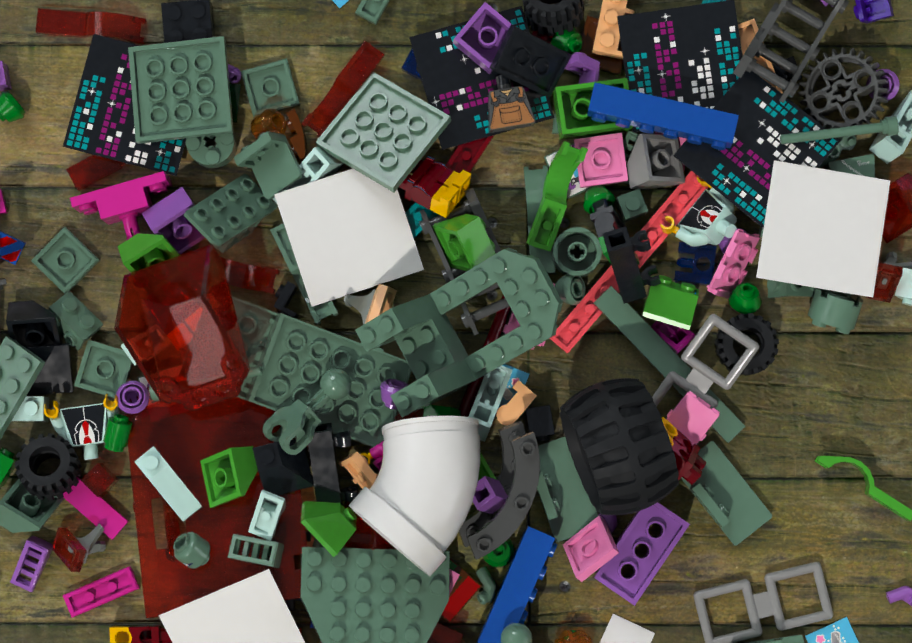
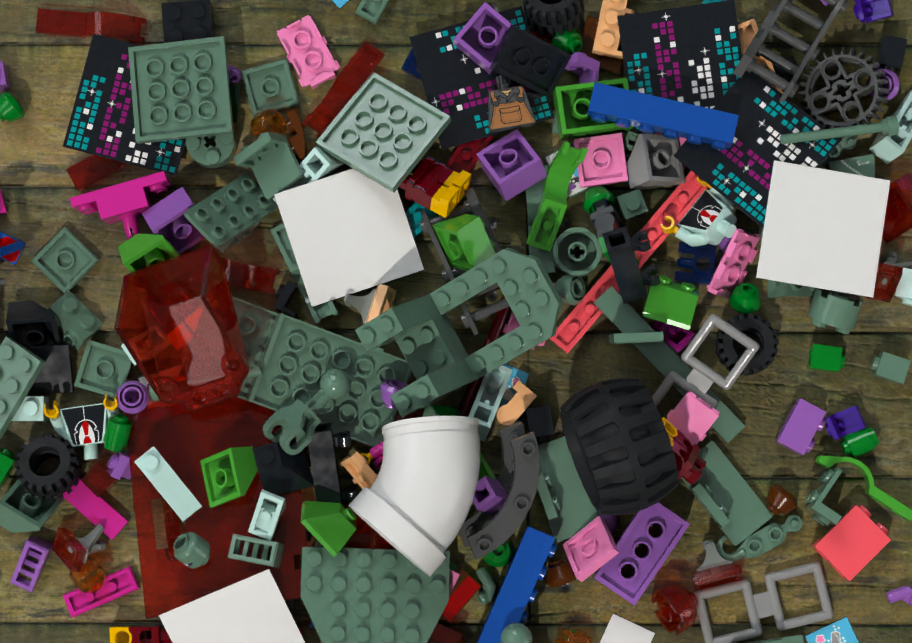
(90, 577): none -> clear orange head
(119, 465): none -> medium lavender bracket
(308, 52): none -> bright pink piece
(511, 165): none -> medium lavender brick
(559, 573): none -> reddish brown cone
(637, 337): none -> sand green tile
(676, 608): none -> clear red cylinder
(715, 569): none -> clear red piece
(762, 540): none -> sand green piece
(780, 500): none -> reddish brown cone
(801, 427): none -> medium lavender brick
(822, 513): none -> sand green bracket
(825, 358): none -> green brick
(845, 422): none -> dark purple bracket
(852, 542): none -> coral panel
(859, 442): none -> green brick
(890, 367): none -> sand green brick
(891, 52): none -> black brick

